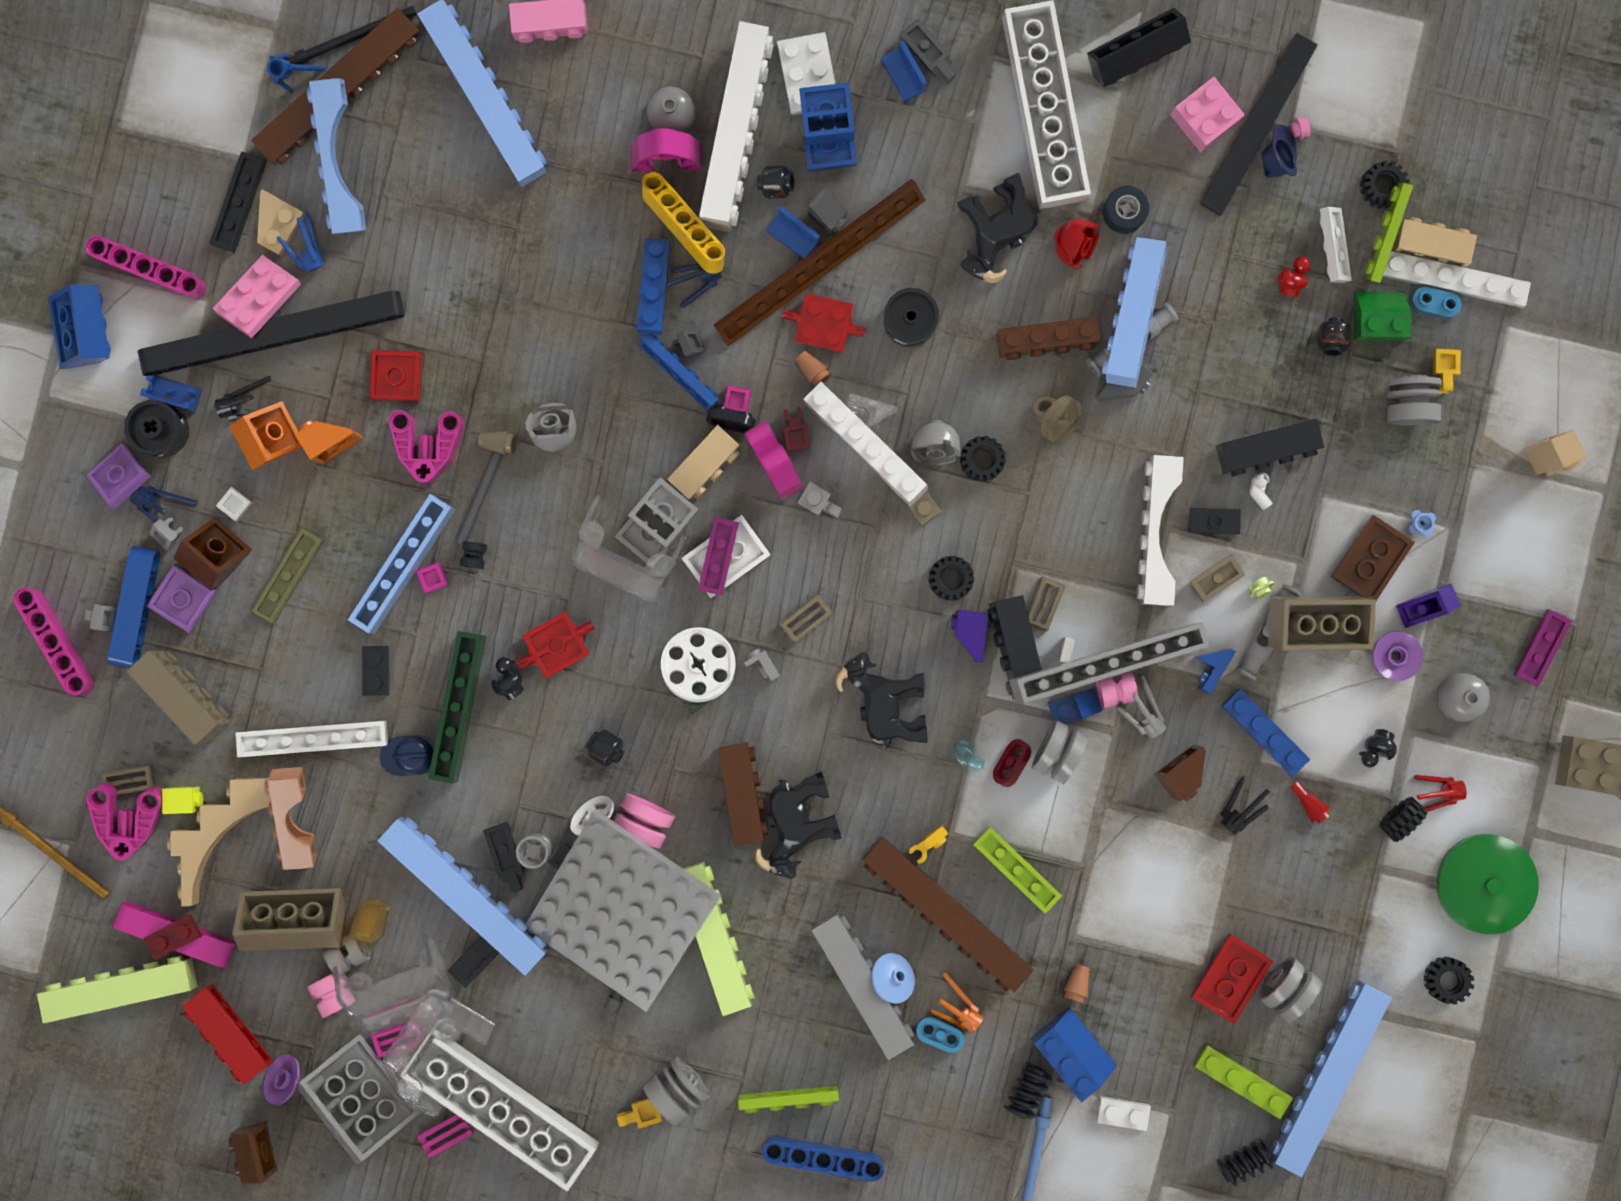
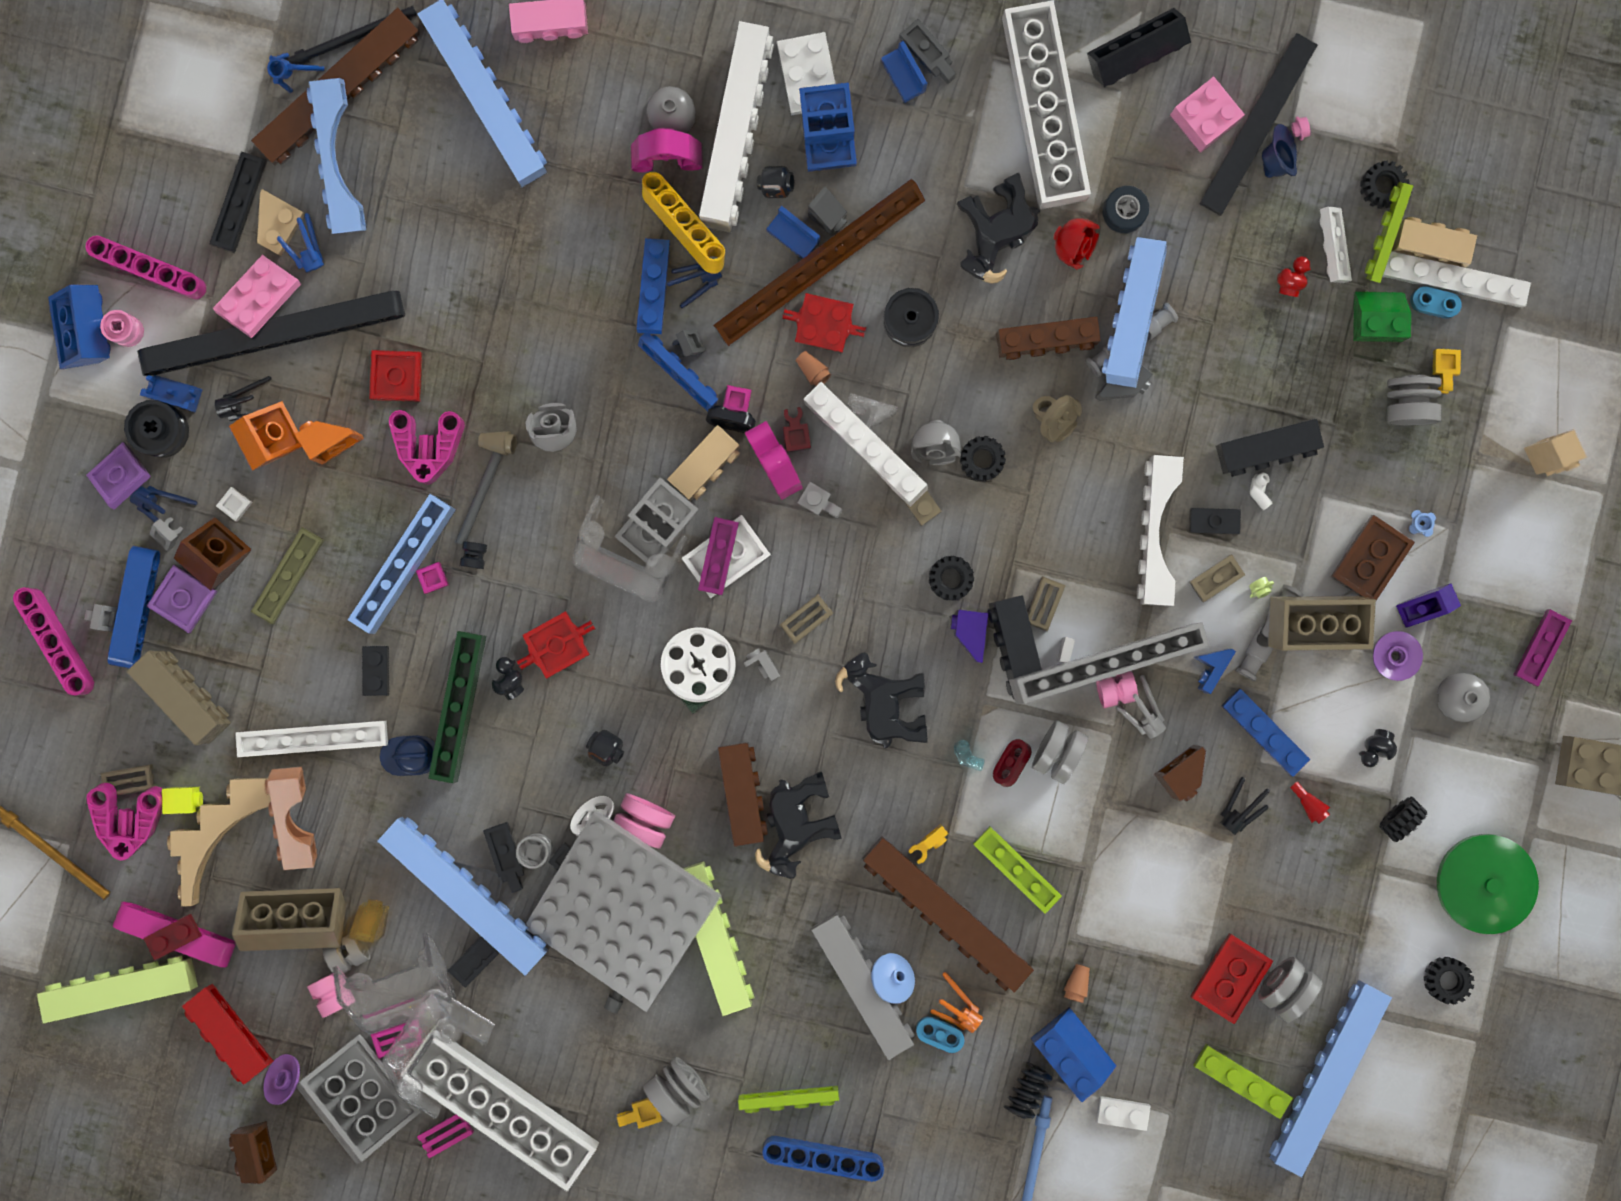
(122, 328): none -> bright pink wheel
(1076, 706): blue slope -> none
(1245, 1163): black piece -> none
(1334, 337): black head -> none
(1450, 792): red plant -> none

